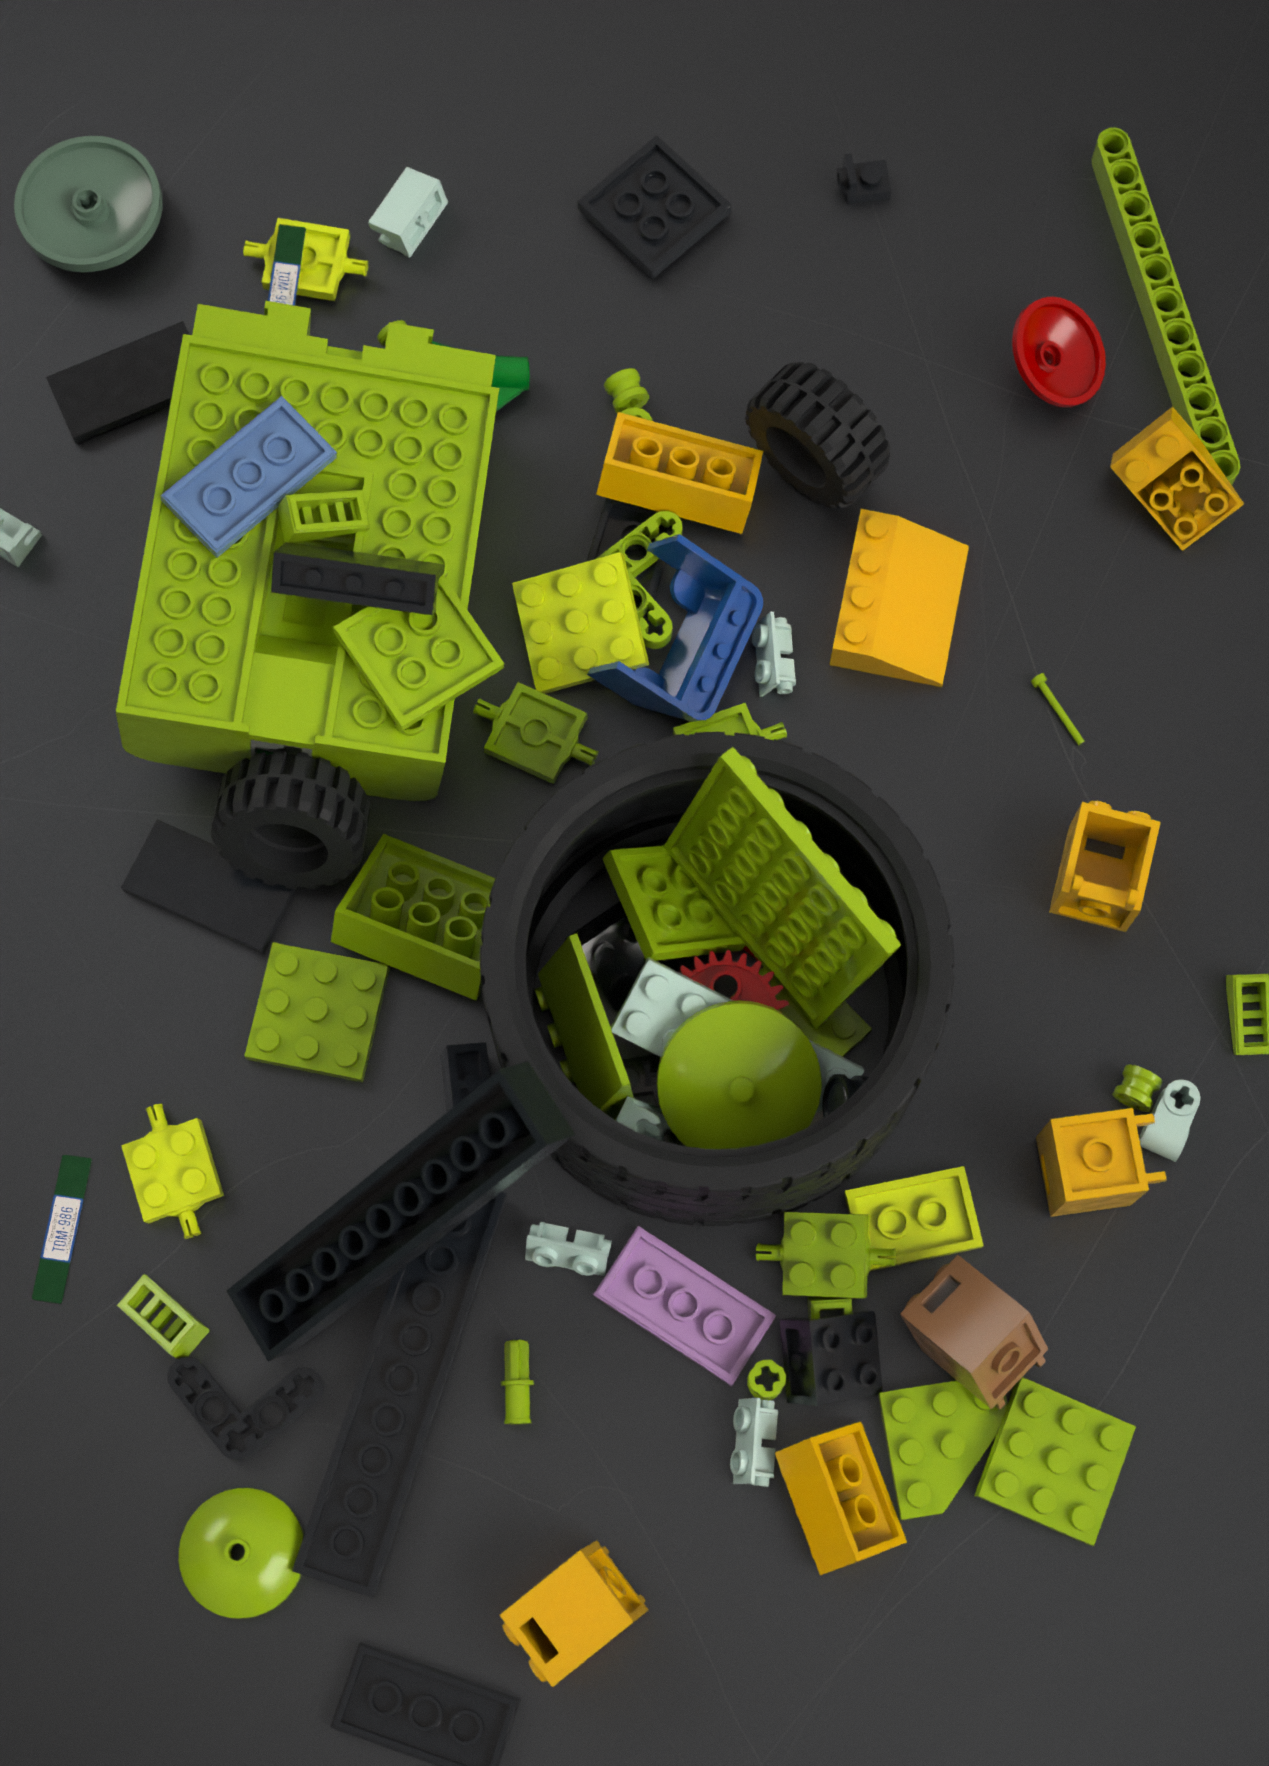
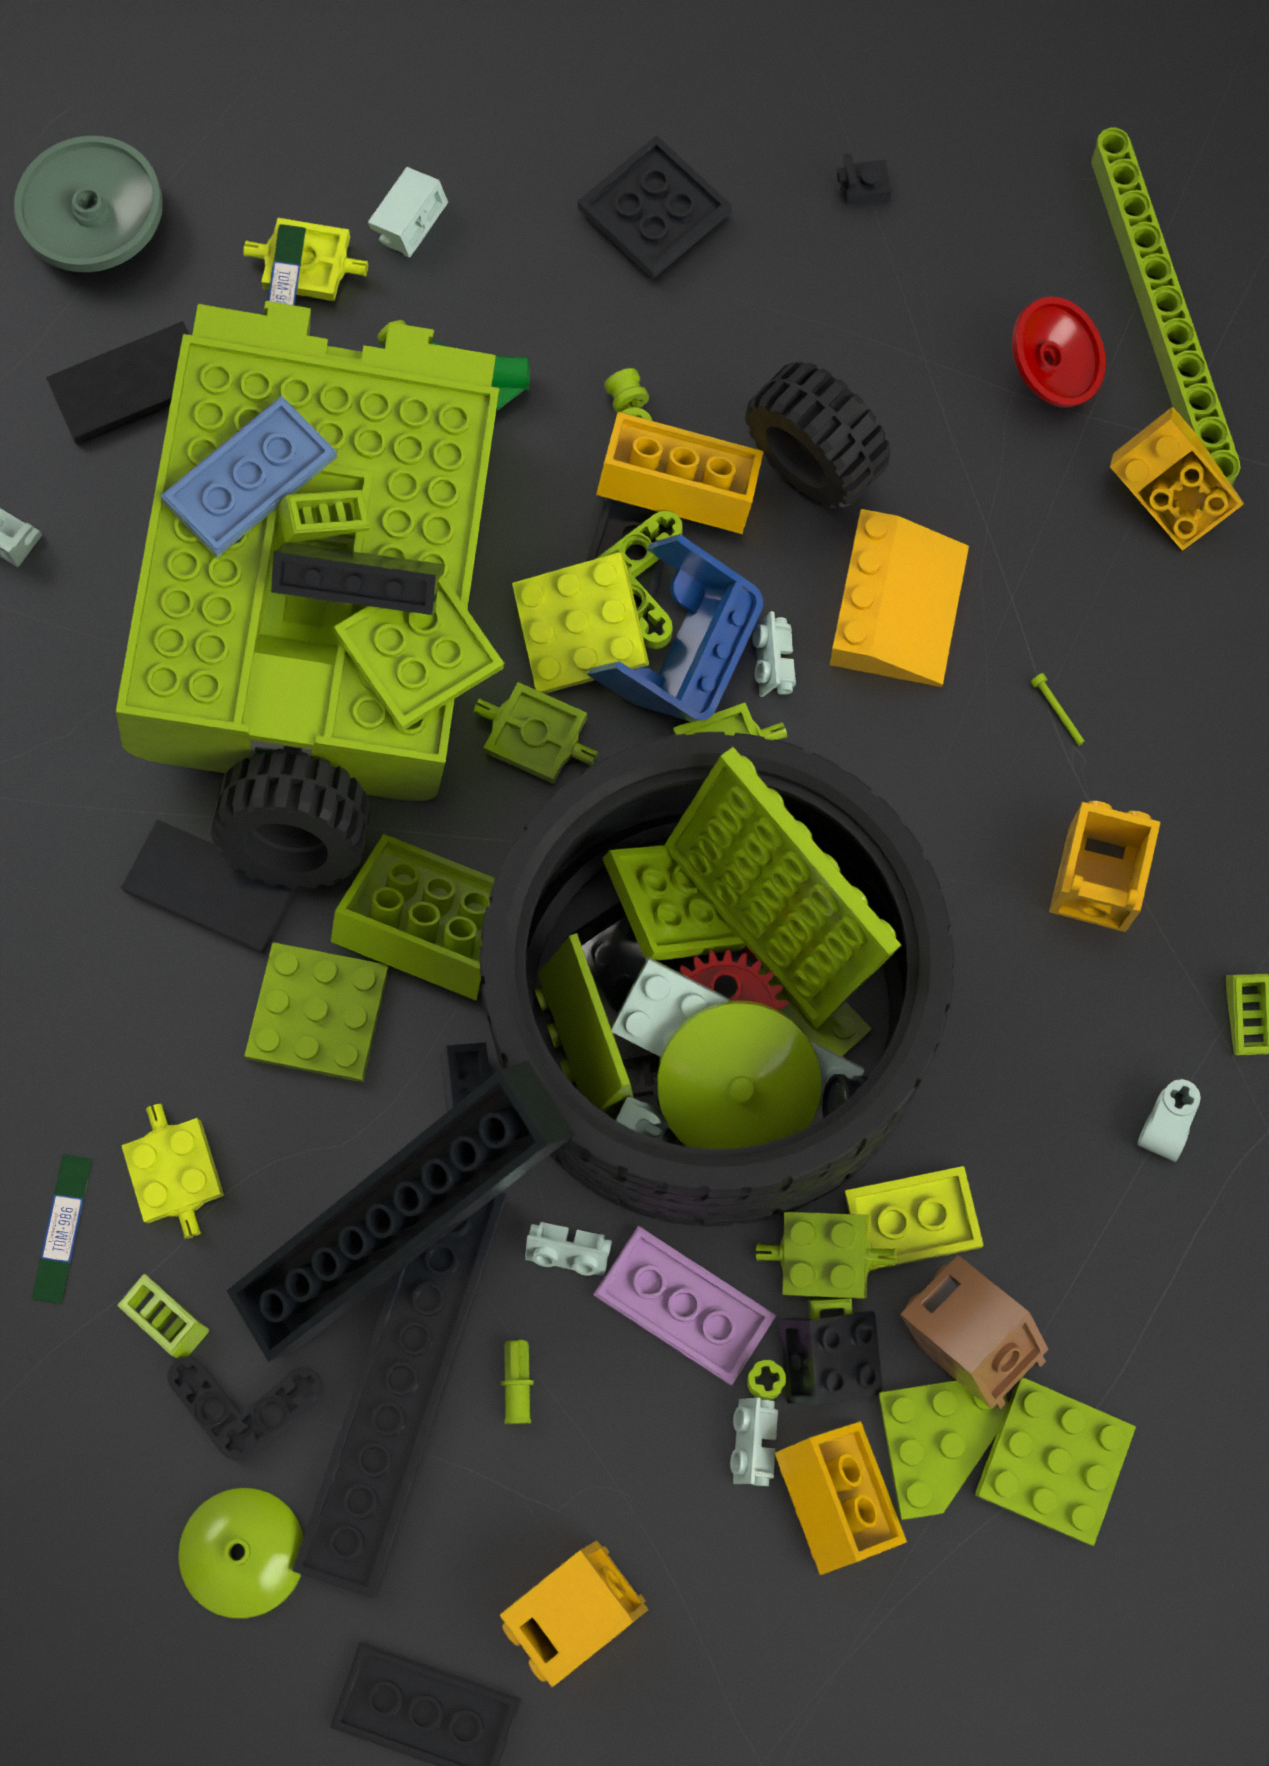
(1094, 1161): yellow container -> none
(1137, 1088): lime wheel -> none

